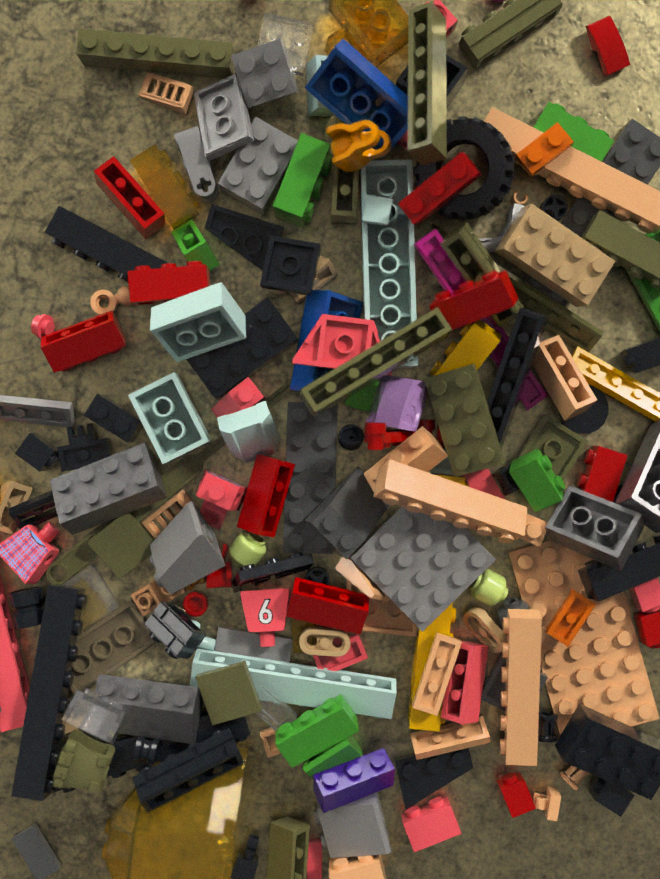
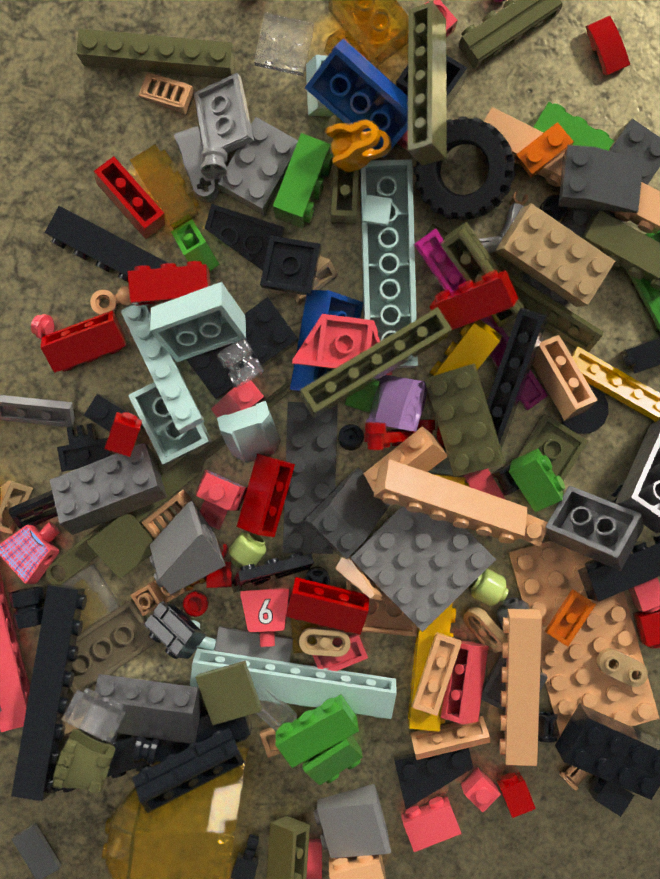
(38, 452): black brick -> none
(123, 433): none -> red brick
(162, 369): none -> light aqua plate
(214, 162): none -> light grey wheel
(236, 354): none -> clear wheel
(265, 73): light grey brick -> none
(353, 780): dark purple brick -> none
(439, 189): red brick -> none
(480, 789): none -> coral brick
(548, 803): light nougat tile -> none
(600, 180): none -> dark grey slope
(601, 472): red brick -> none
(623, 668): none -> tan plate

